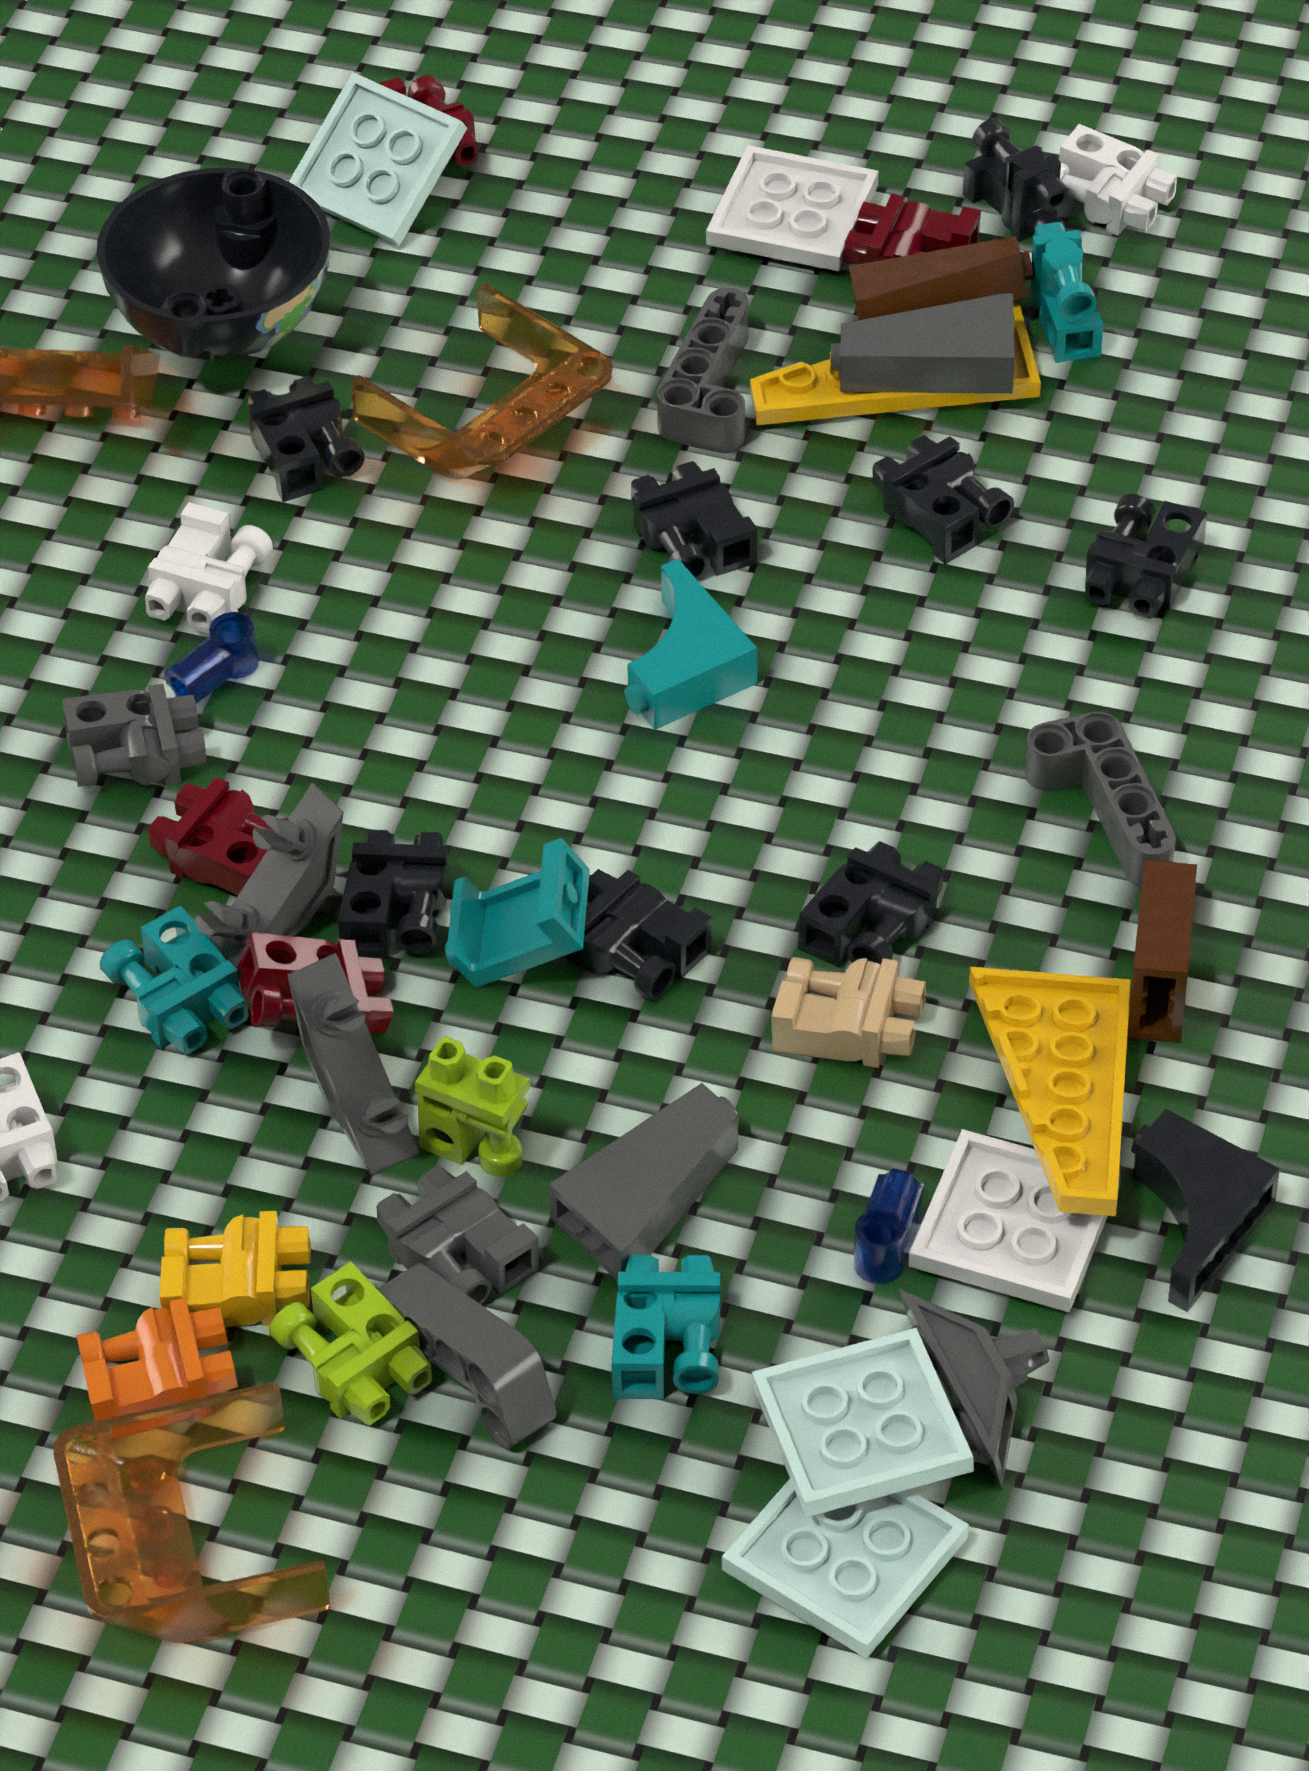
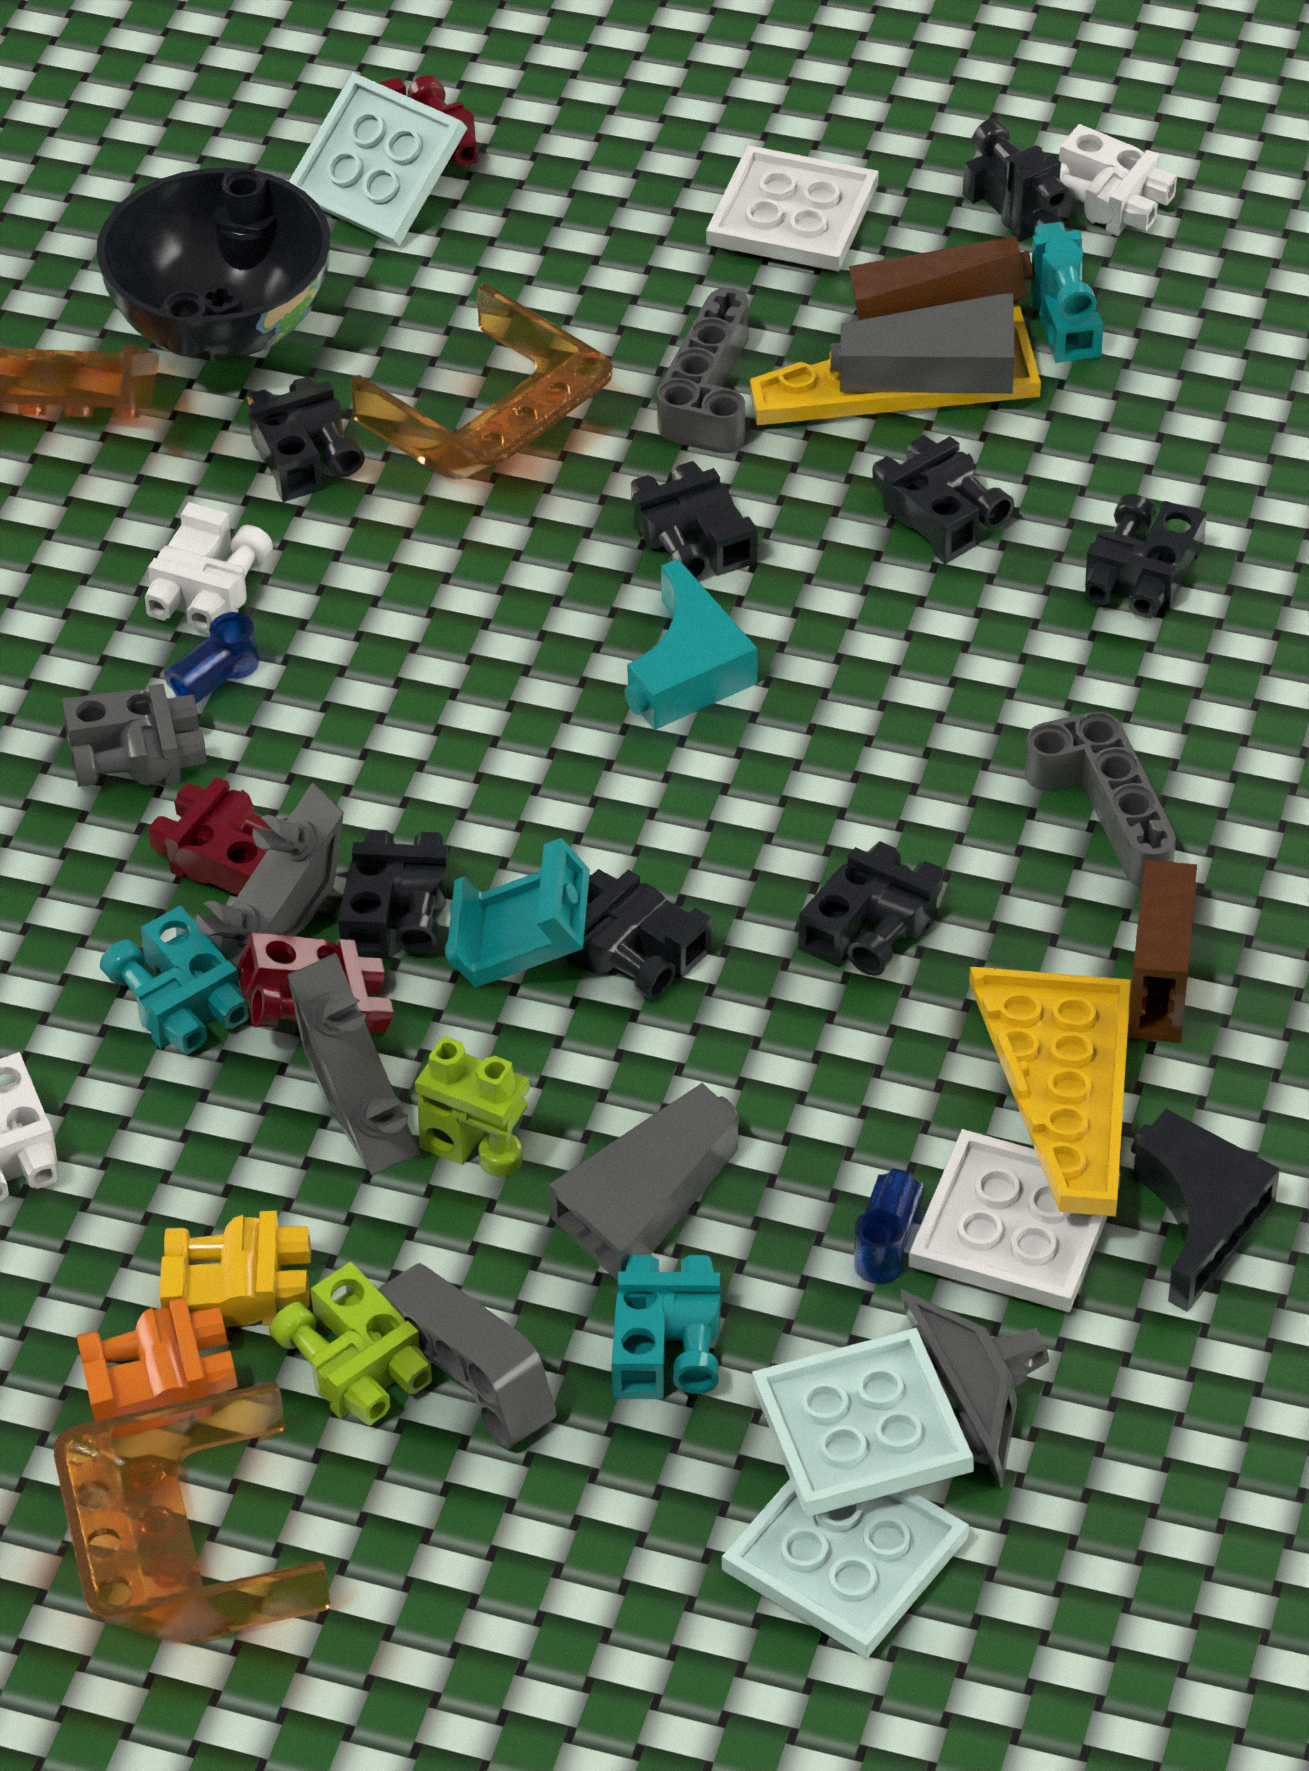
(458, 1221): dark grey hips -> none
(855, 1023): tan hips -> none
(907, 230): dark red hips -> none

